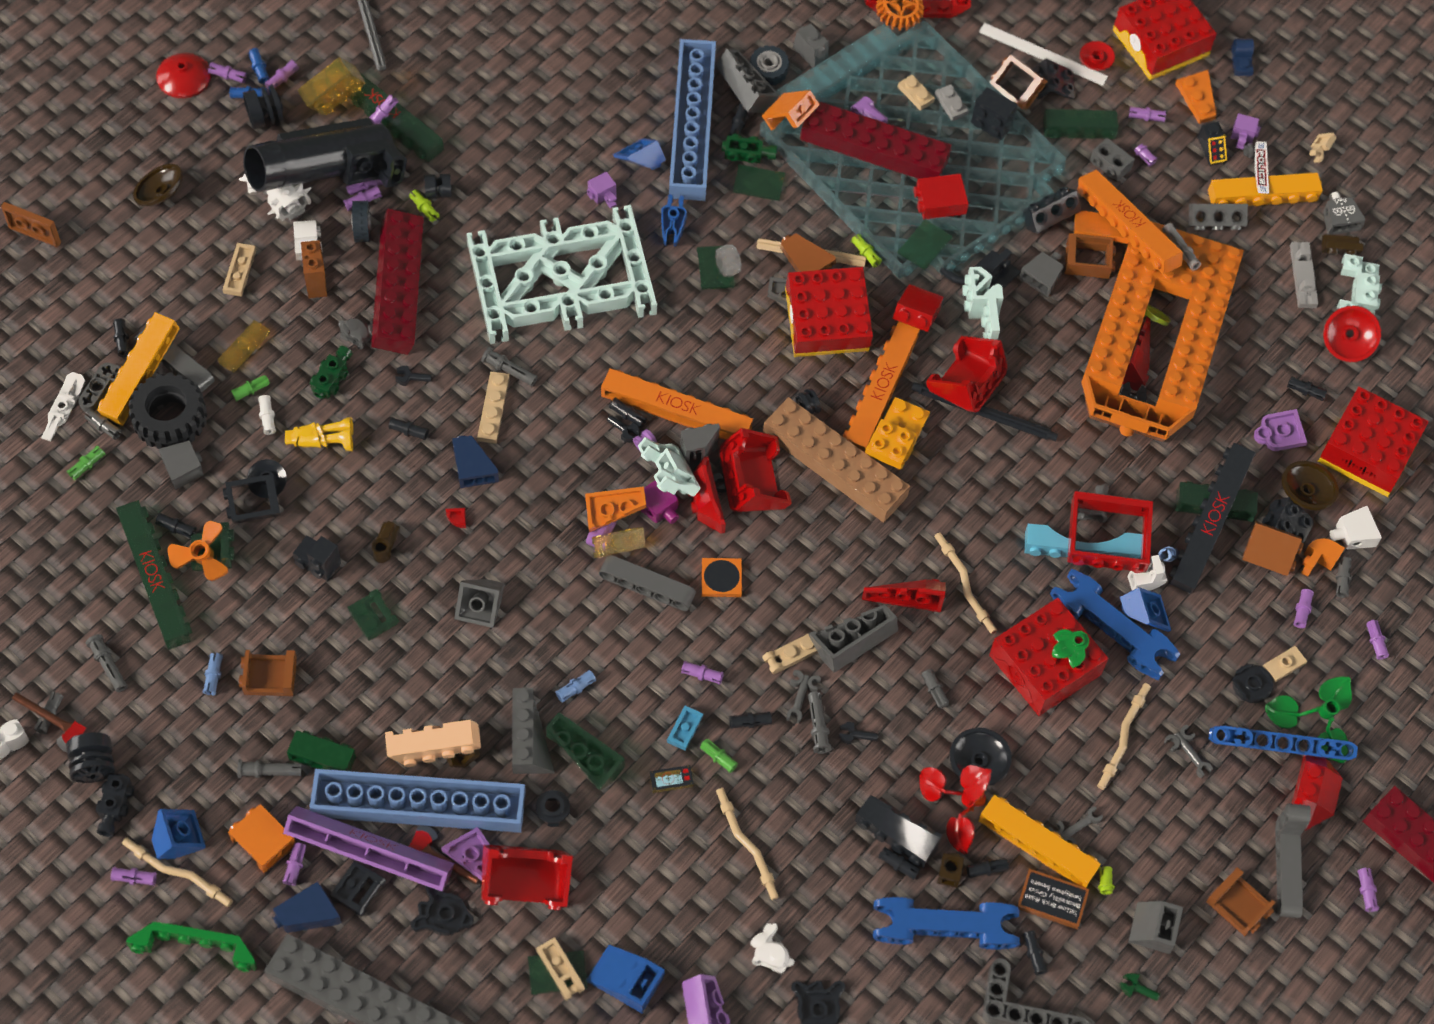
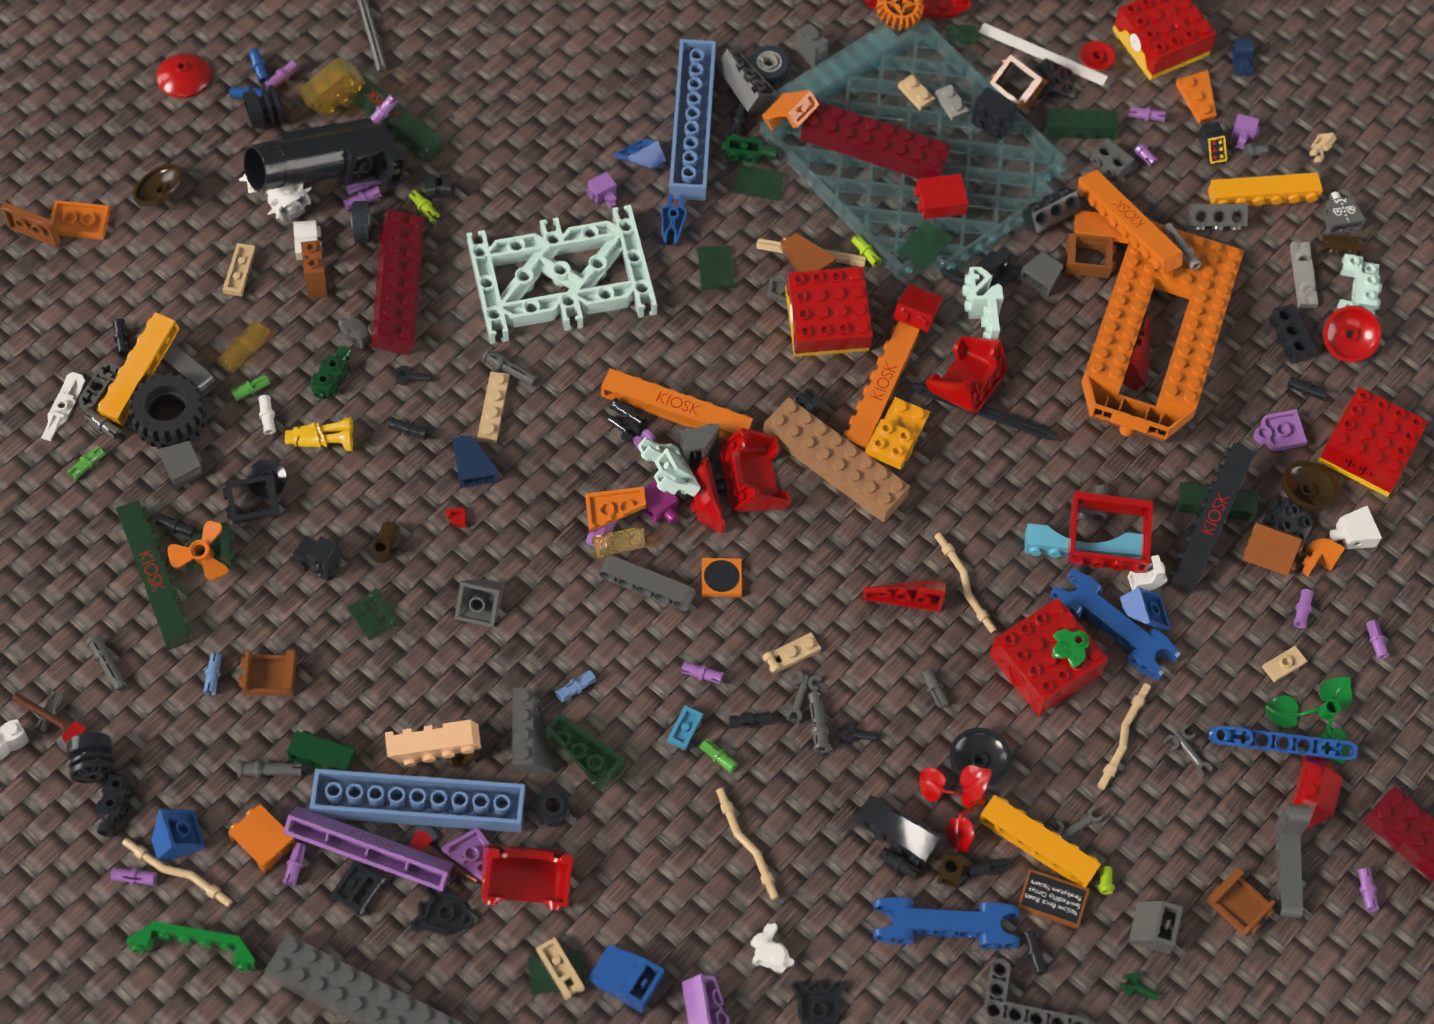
(80, 219): none -> orange tile
(227, 72): medium lavender pin -> none
(306, 911): dark blue slope -> none
(671, 779): tile -> none
(728, 260): clear gear -> none
(852, 638): dark grey wedge -> none
(867, 108): medium lavender piece -> none
(964, 33): none -> clear green plate
(1140, 395): black piece -> none
(1157, 316): lime piece -> none
(1170, 554): medium blue pin -> none
(1252, 683): black tile -> none
(1261, 167): sticker -> none
(1300, 338): none -> black brick
(1343, 577): dark grey pin -> none

